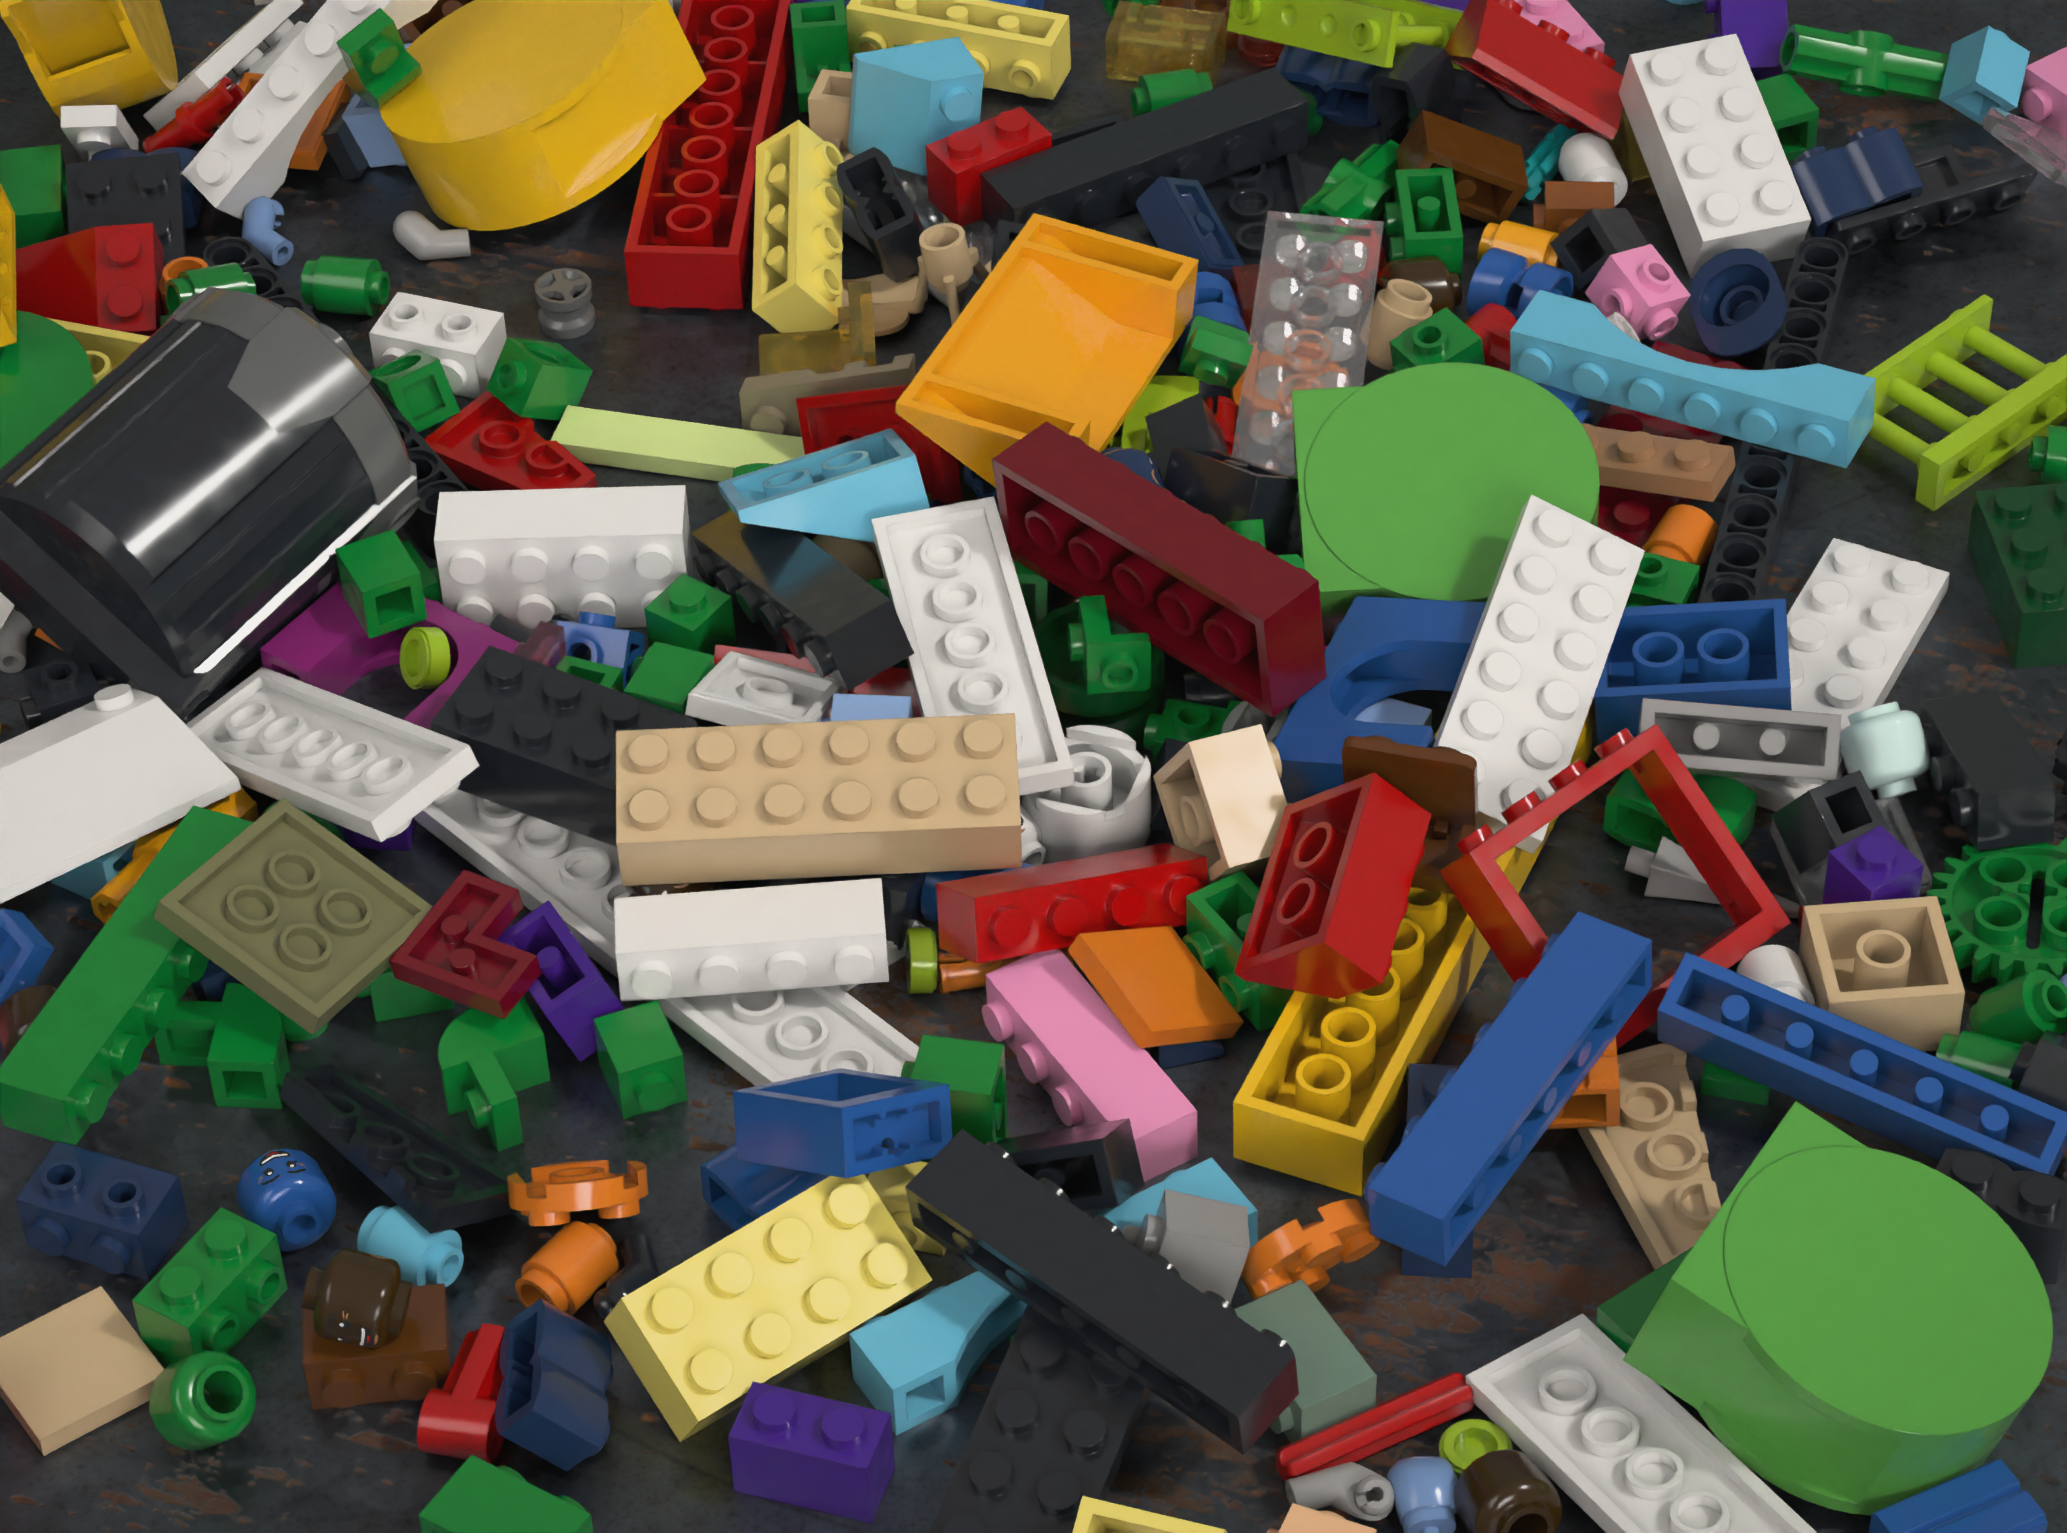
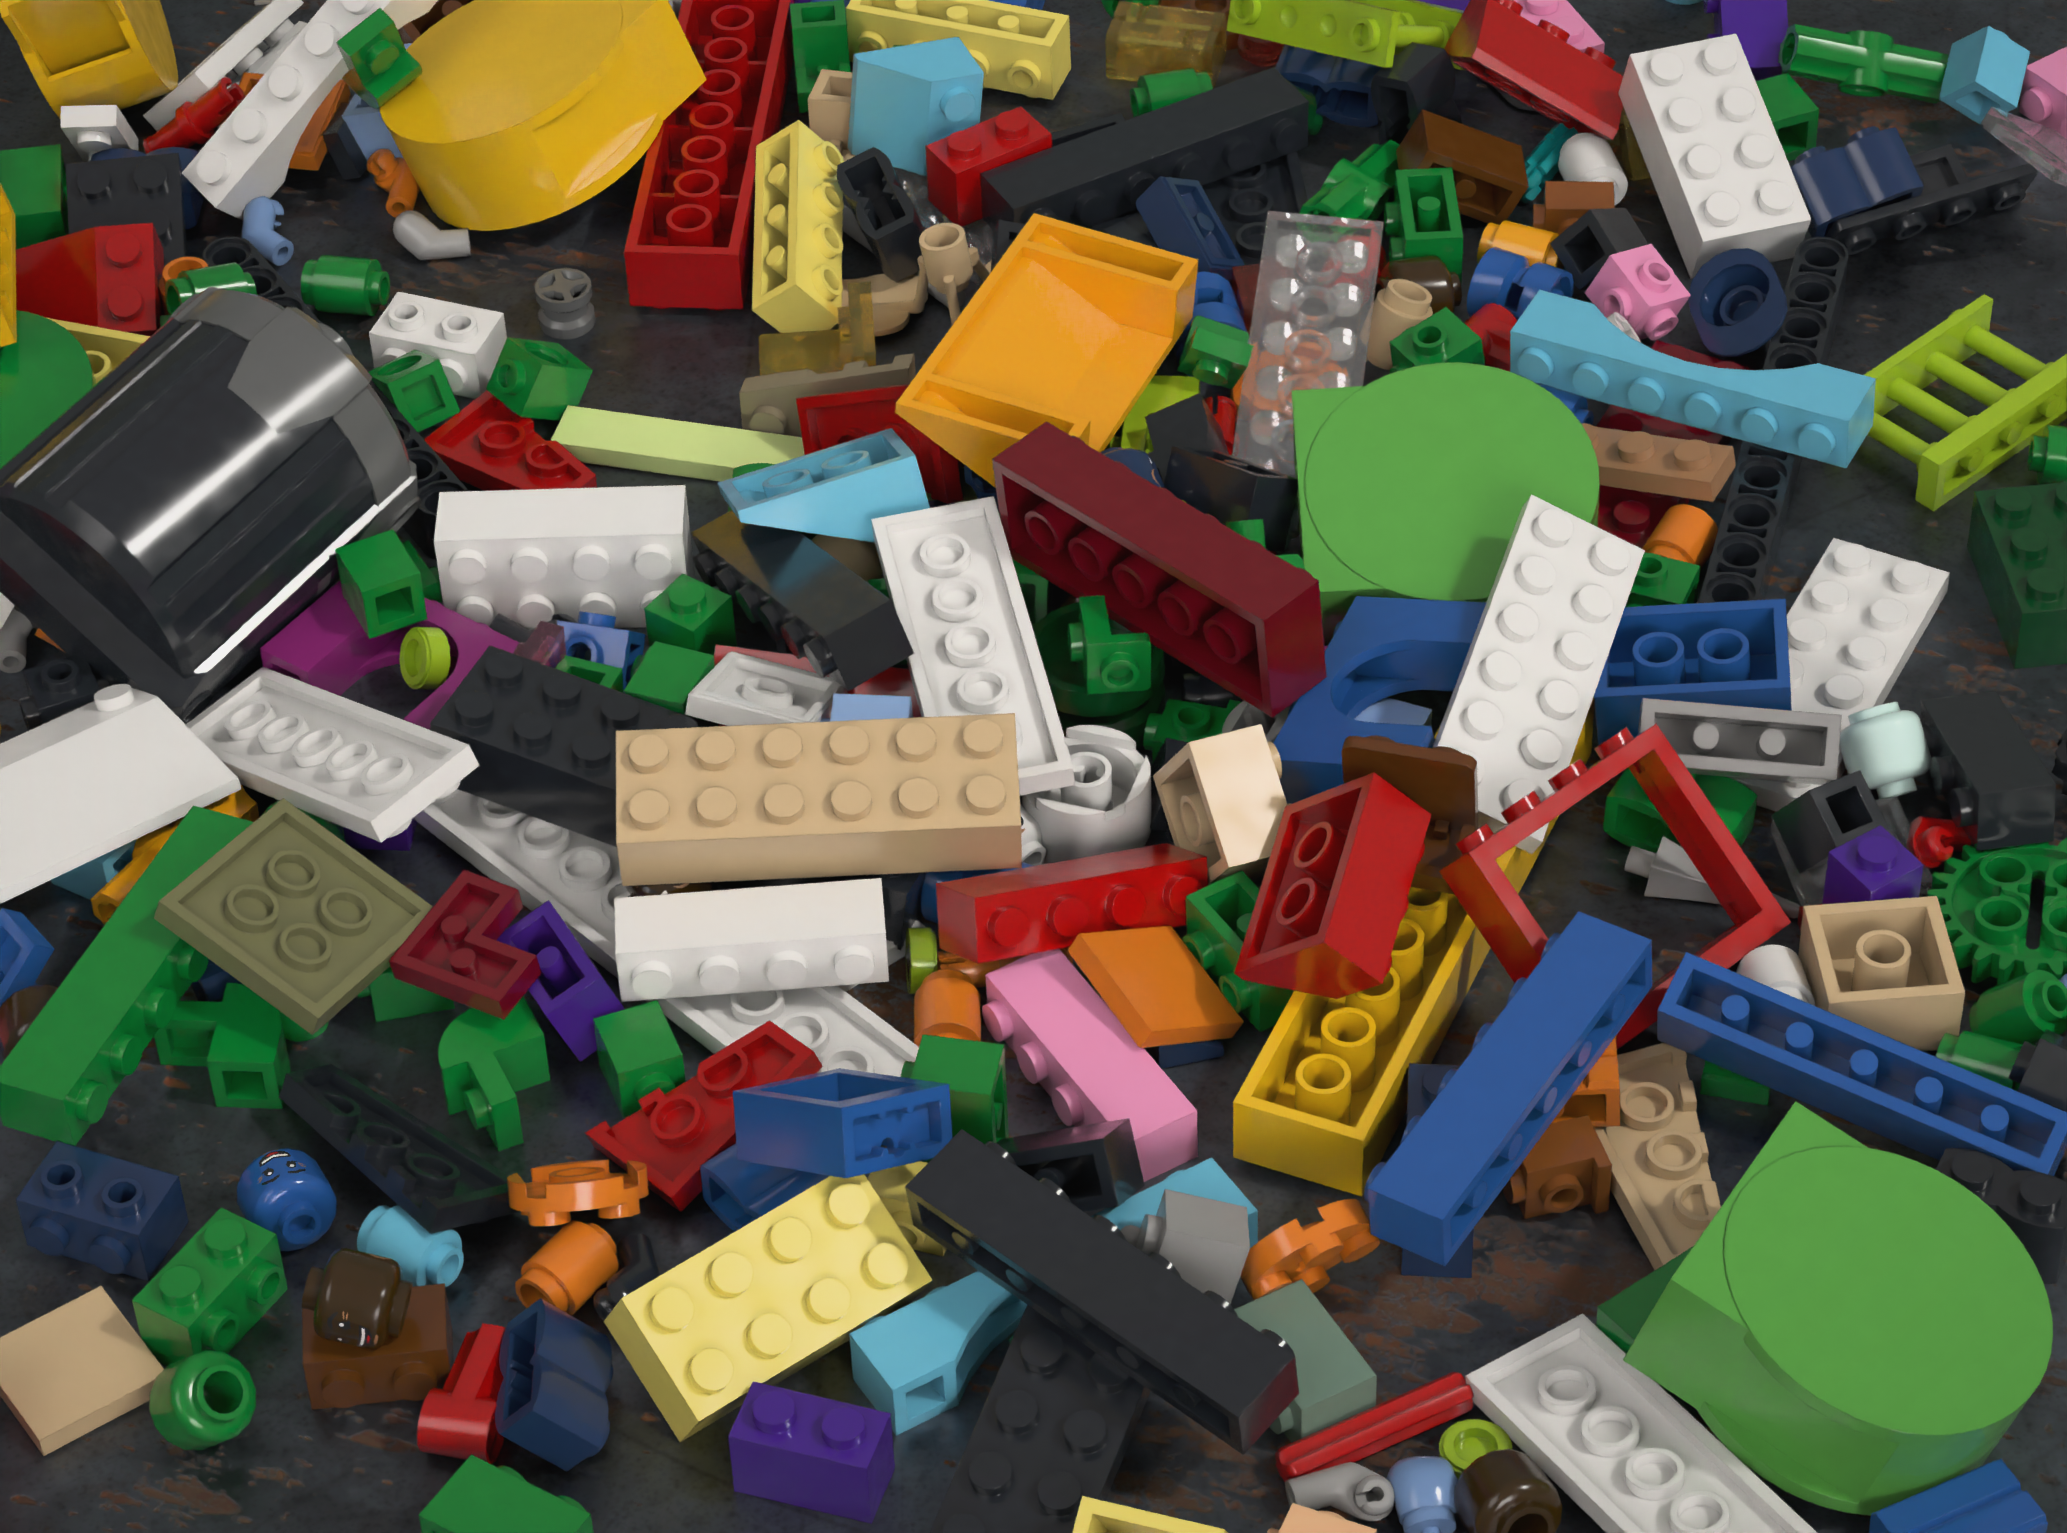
(395, 178): none -> orange arm
(697, 1118): none -> red wing
(947, 1007): none -> orange brick
(1562, 1171): none -> dark orange brick
(1935, 840): none -> red arm

